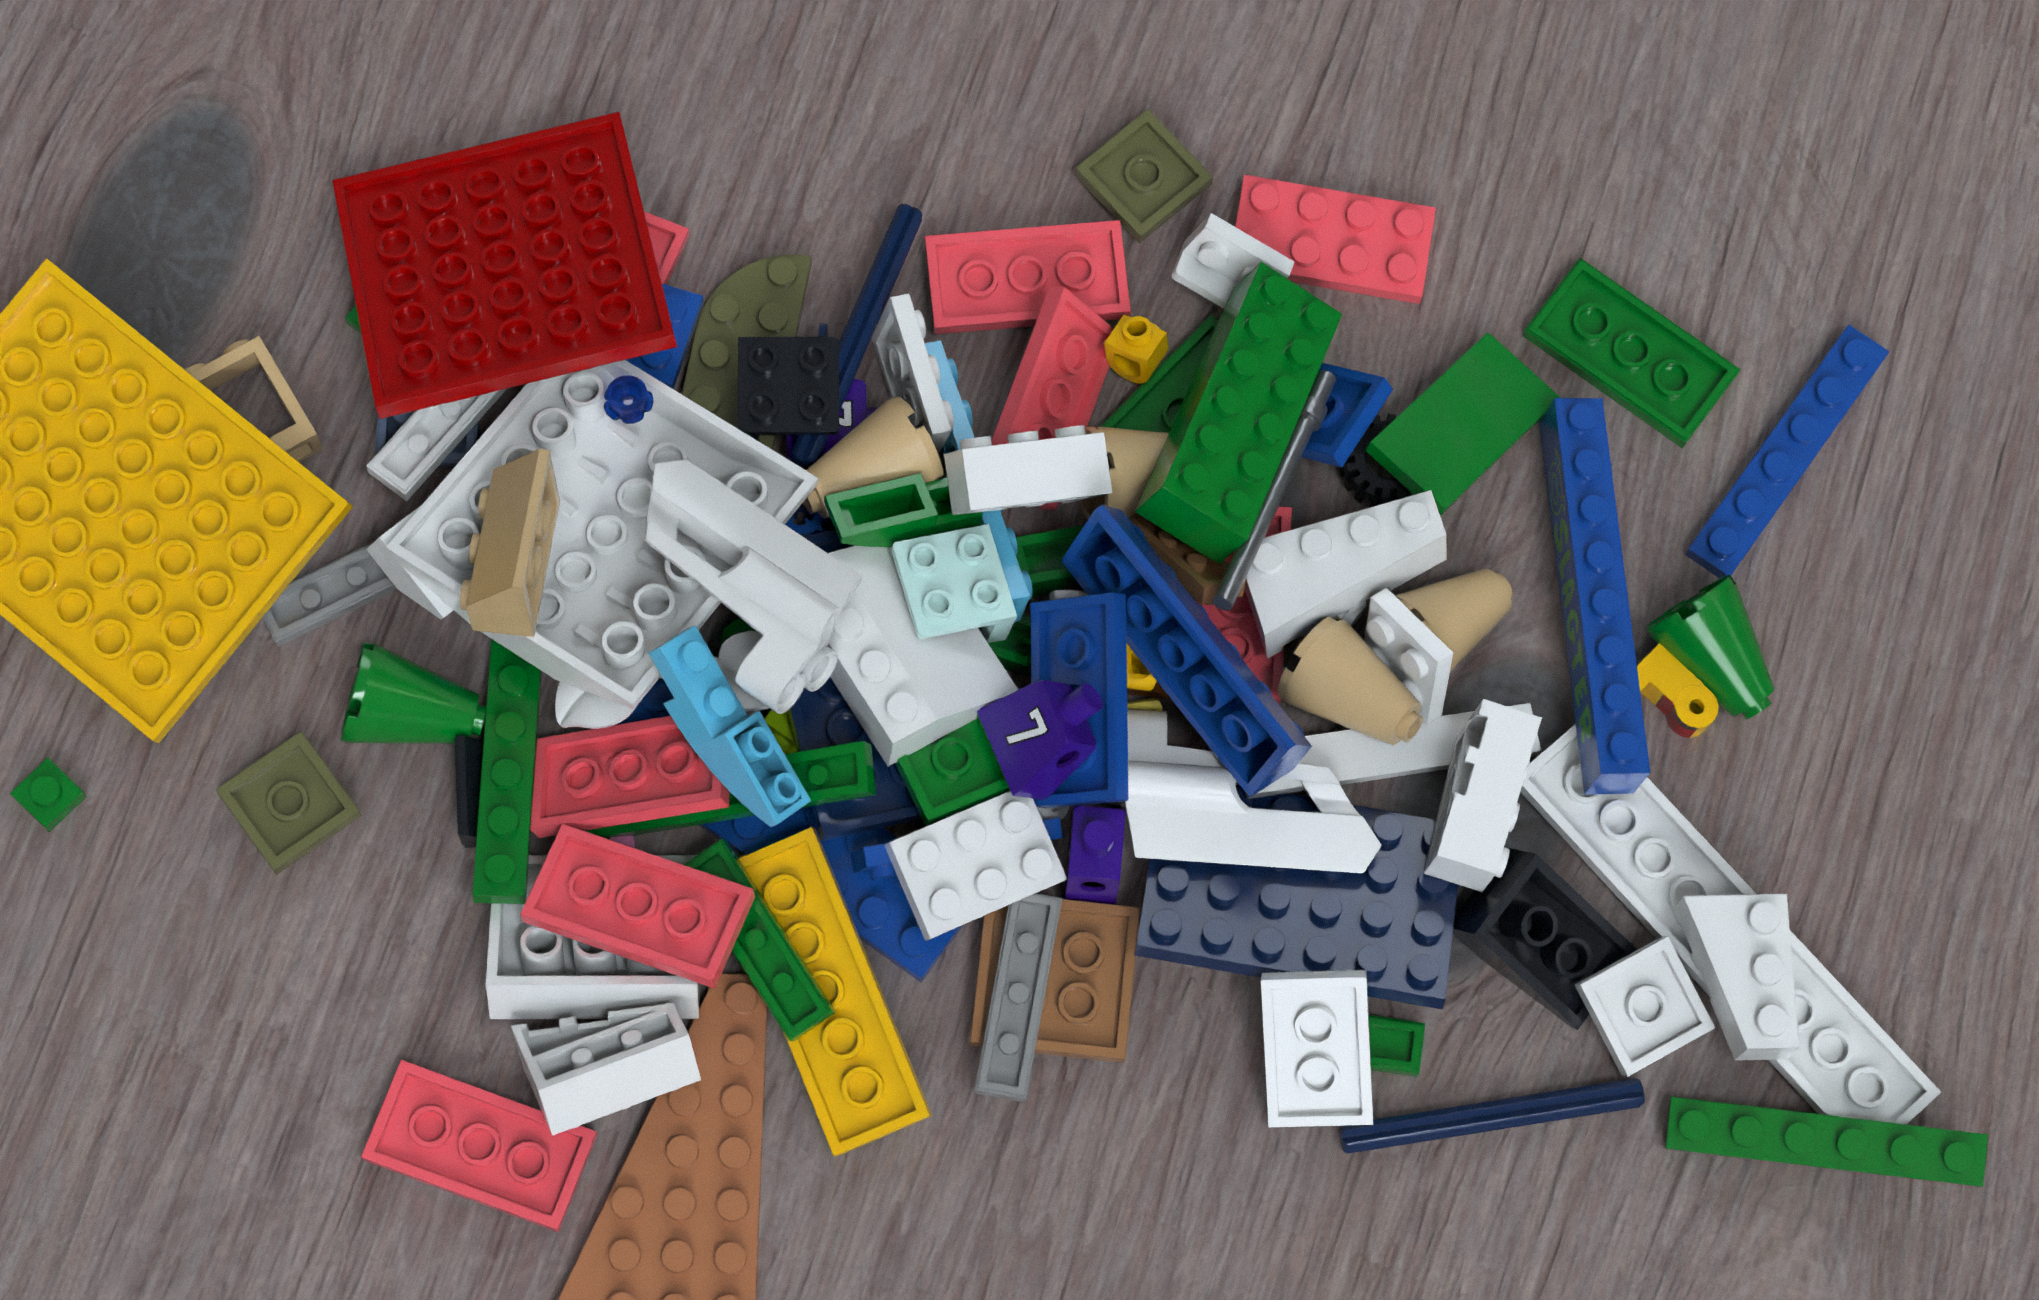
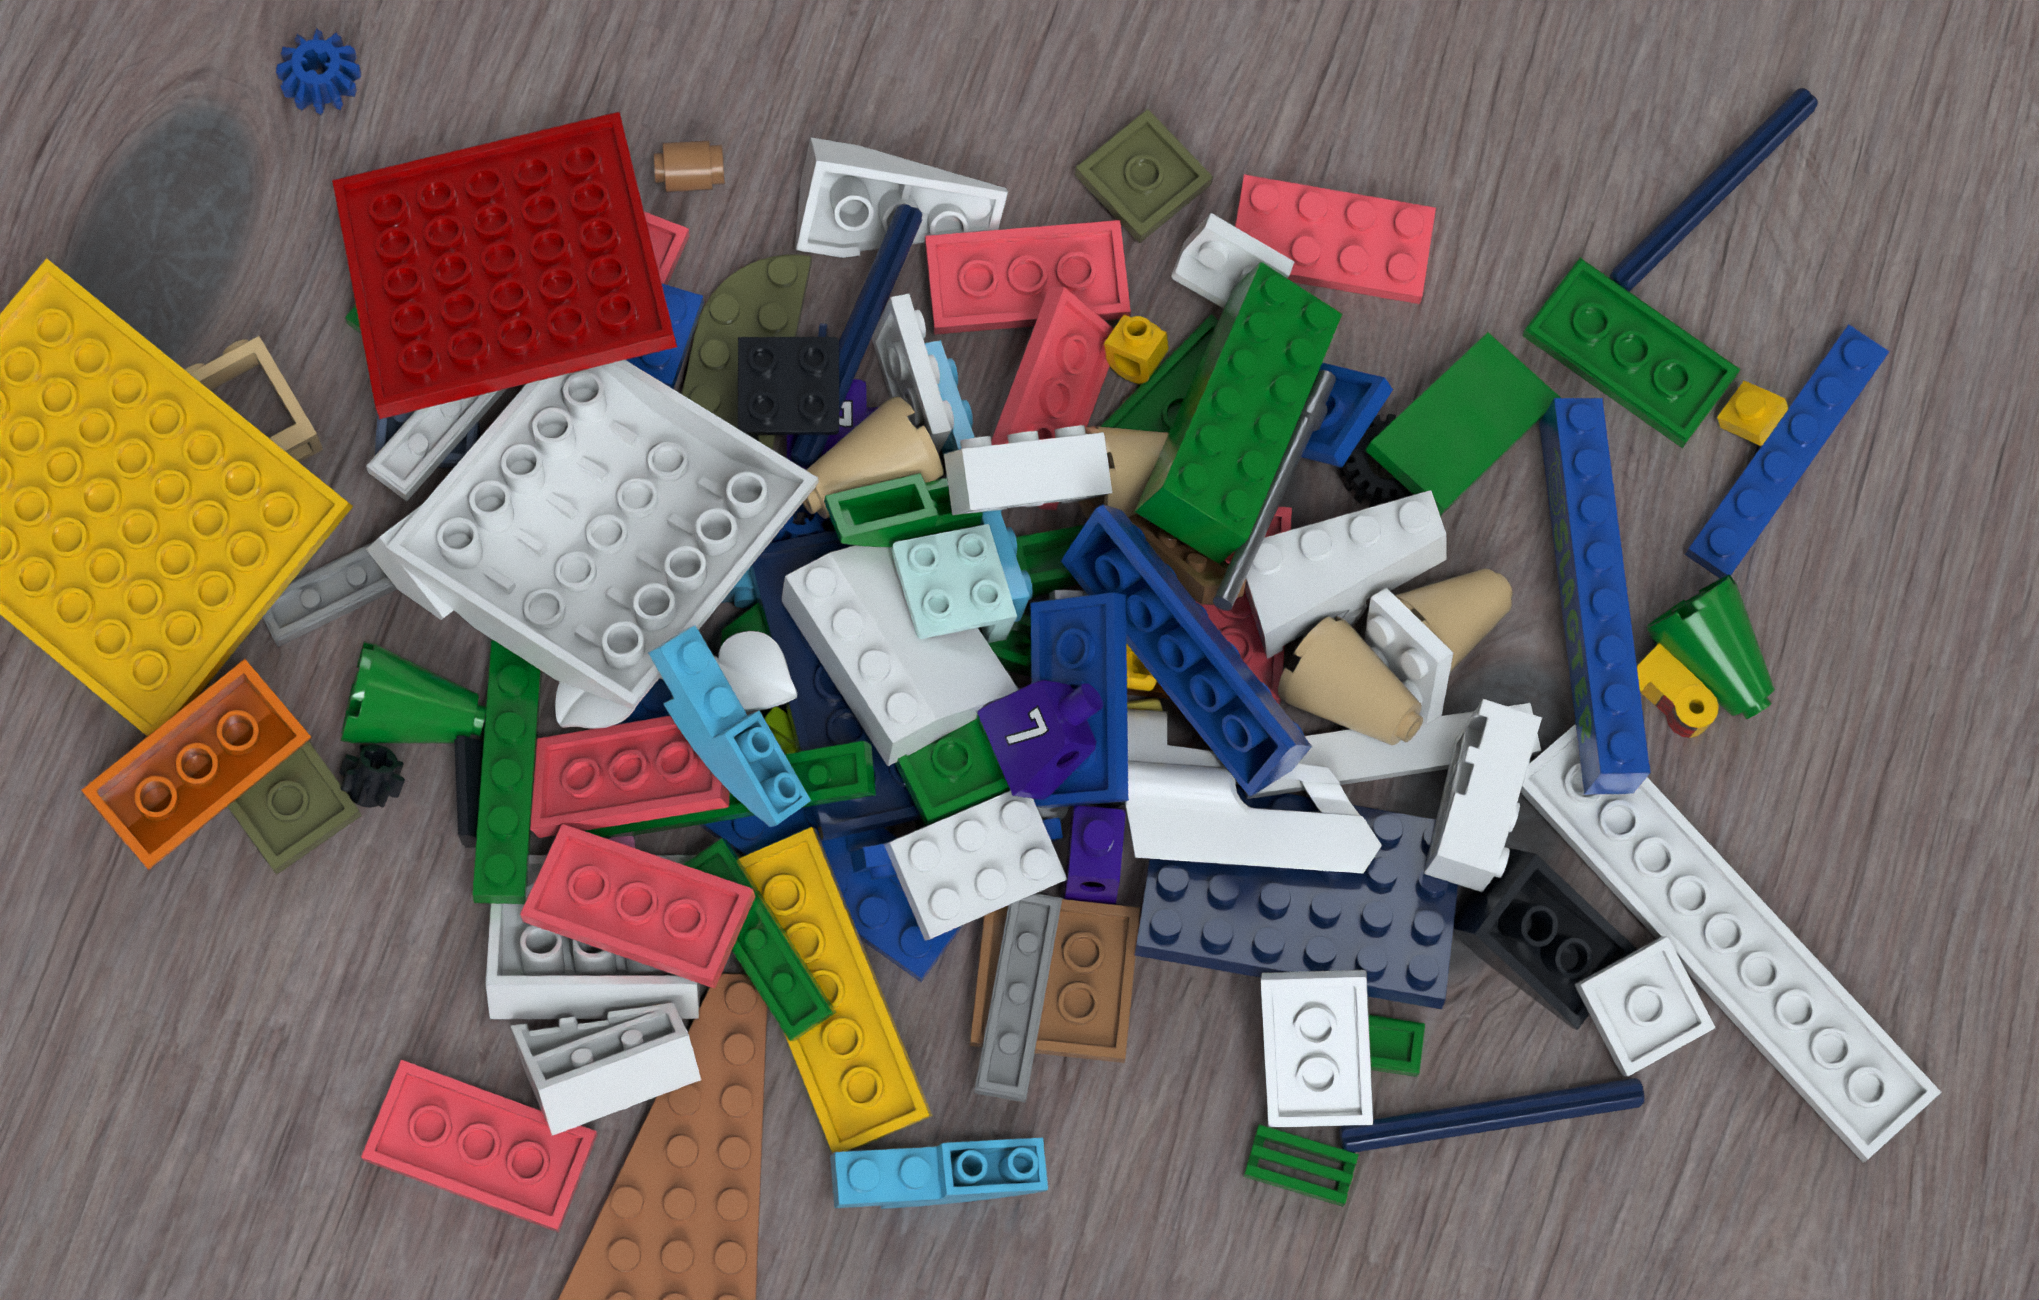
(48, 795): green plate -> none
(196, 764): none -> orange slope
(334, 62): none -> blue gear
(372, 776): none -> black gear
(512, 546): tan slope -> none
(623, 389): clear blue plate -> none
(689, 166): none -> medium nougat brick
(775, 580): white panel -> none
(855, 190): none -> white wedge
(939, 1174): none -> medium azure slope
(1306, 1146): none -> green tile
(1714, 189): none -> dark blue axle
(1747, 967): white wedge -> none
(1752, 413): none -> yellow plate
(1827, 1141): green plate -> none

